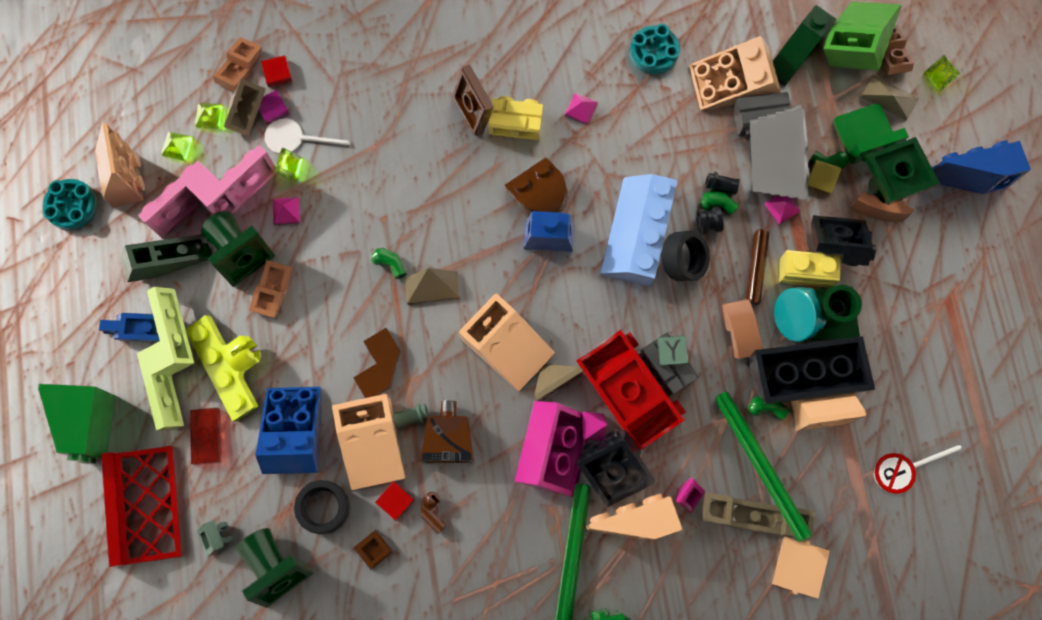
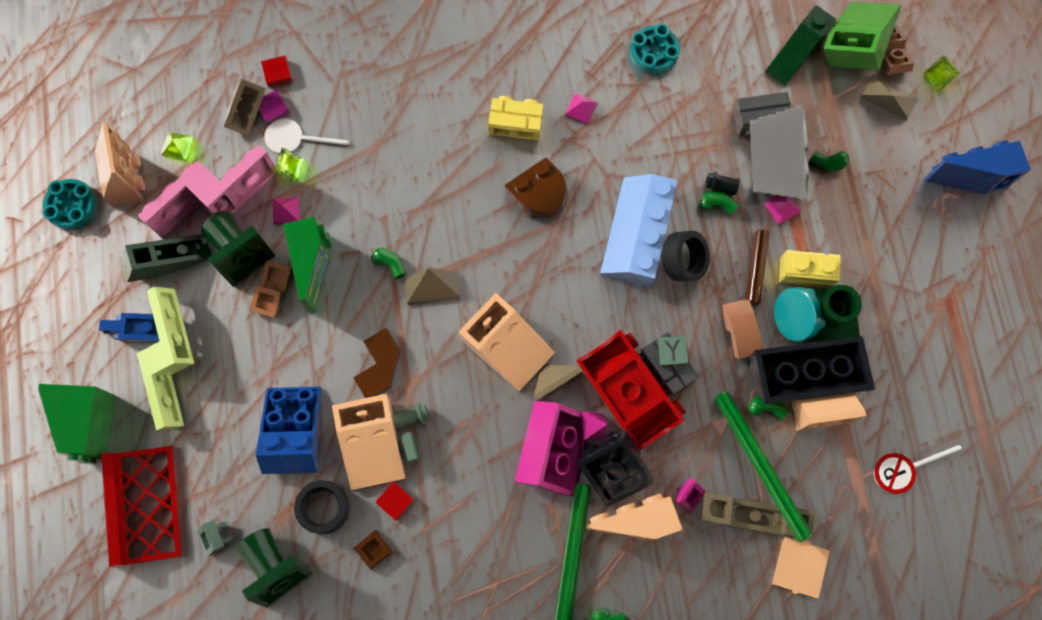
(205, 436): clear red plate -> none
(209, 115): clear neon green slope -> none
(226, 365): neon yellow plate -> none
(239, 63): nougat slope -> none
(309, 258): none -> green slope
(410, 447): none -> sand green tile
(429, 512): reddish brown arm -> none
(447, 437): torso -> none
(472, 100): reddish brown tile -> none
(549, 231): blue torso -> none
(709, 220): black wheel -> none
(735, 74): light nougat slope -> none
(824, 176): light yellow tile -> none
(844, 237): black plate -> none
(866, 132): green bracket -> none
(872, 207): nougat slope -> none
(900, 172): dark green plant -> none

